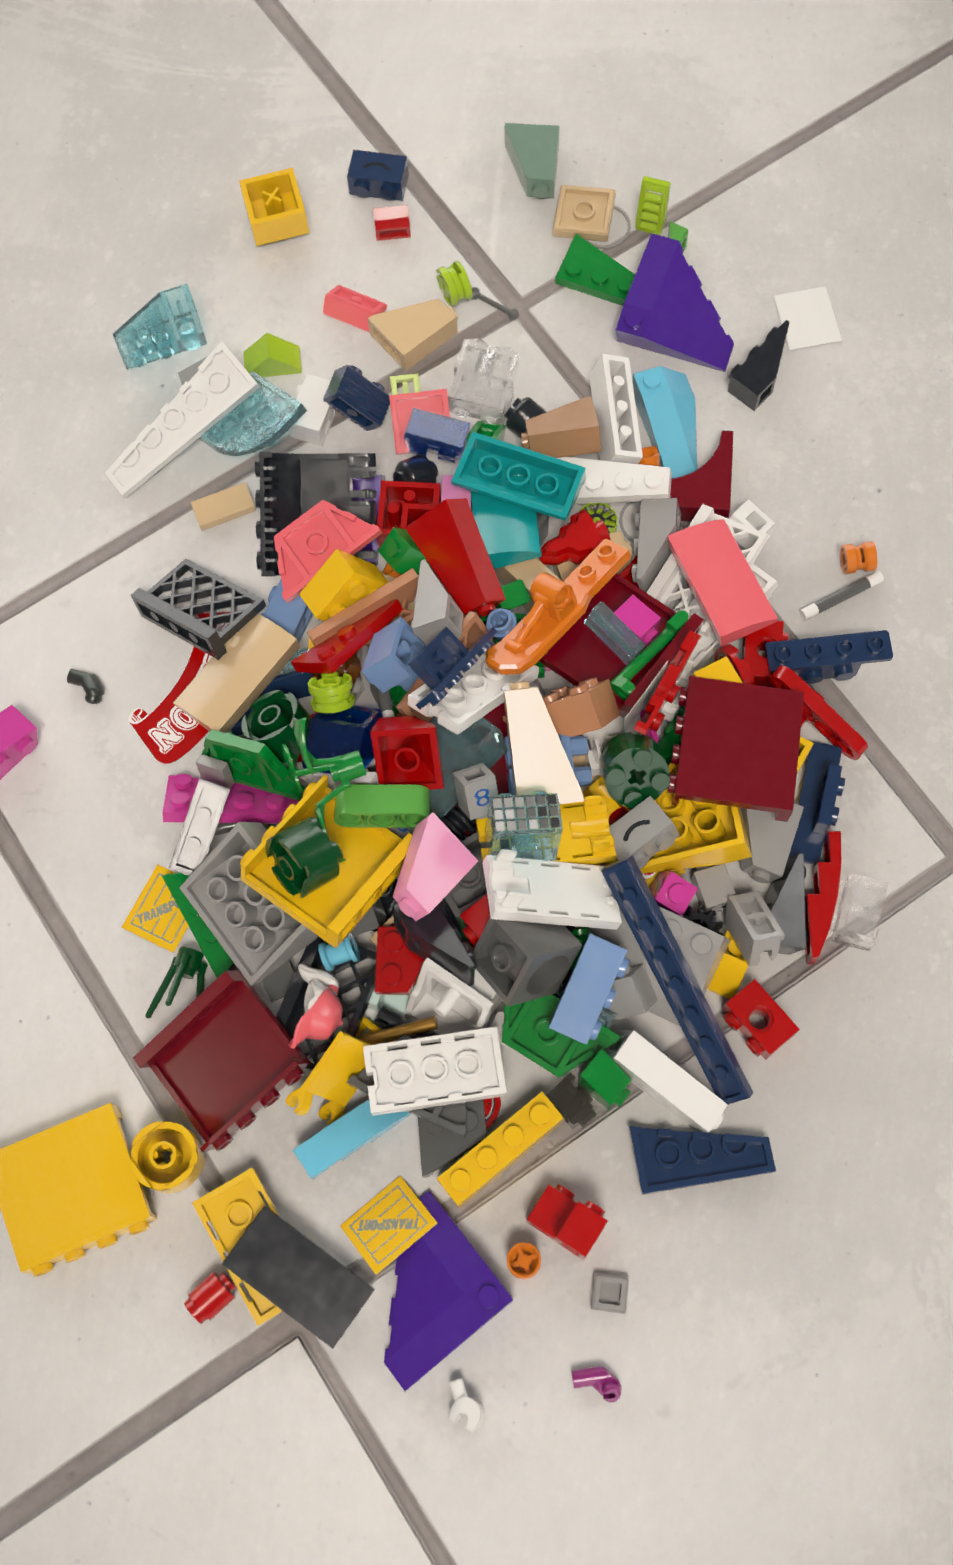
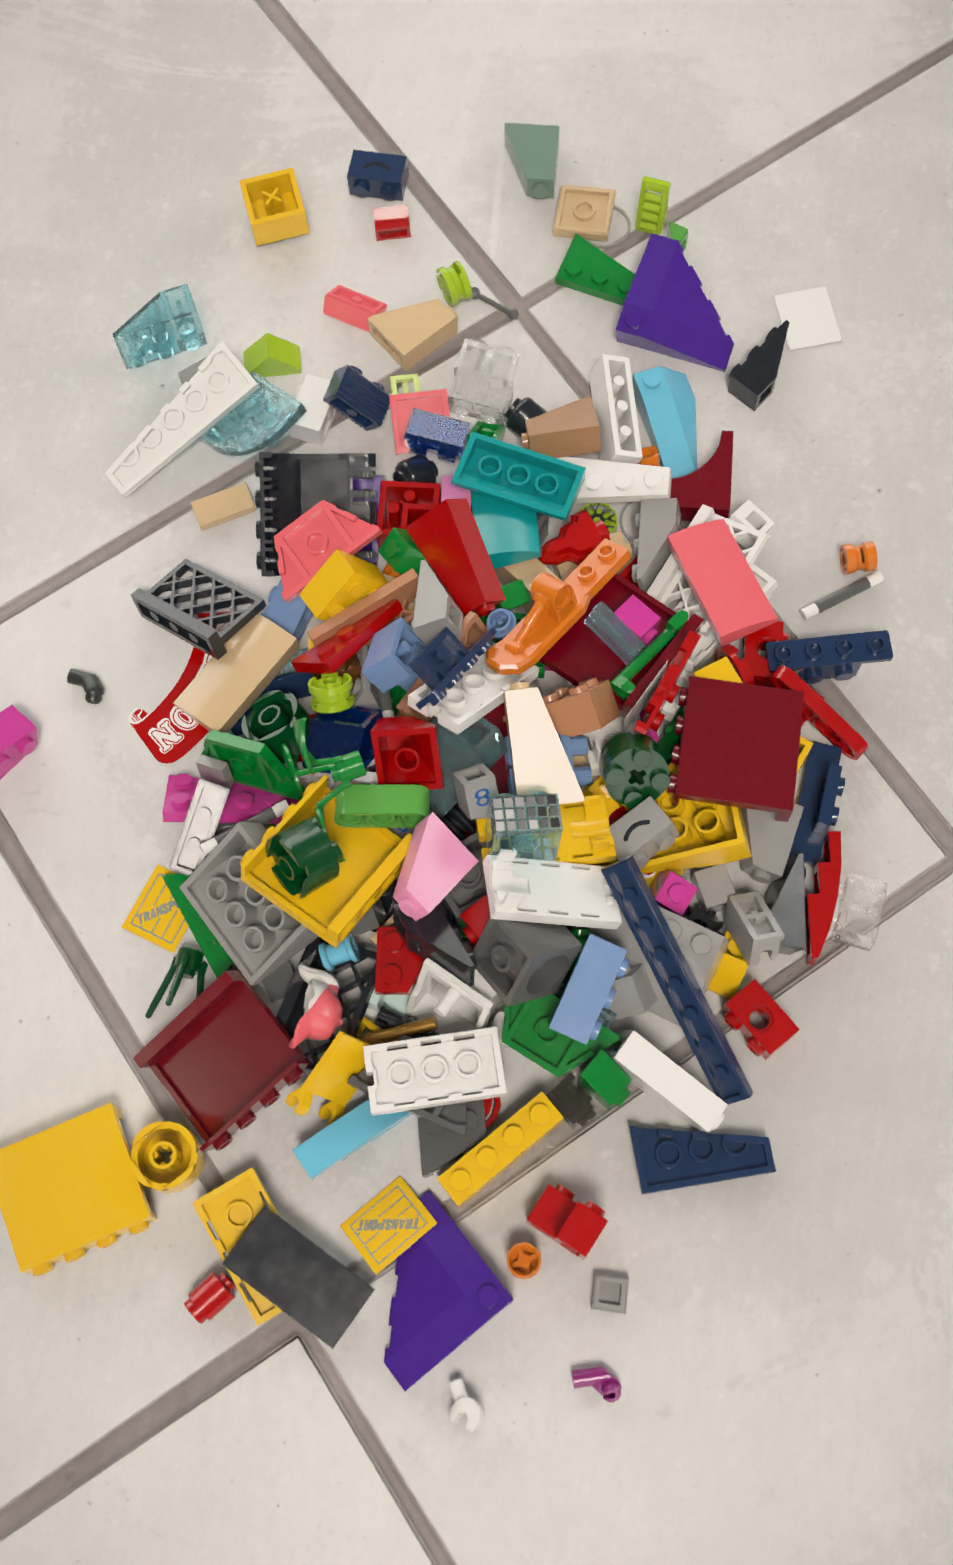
(263, 817): none -> bar

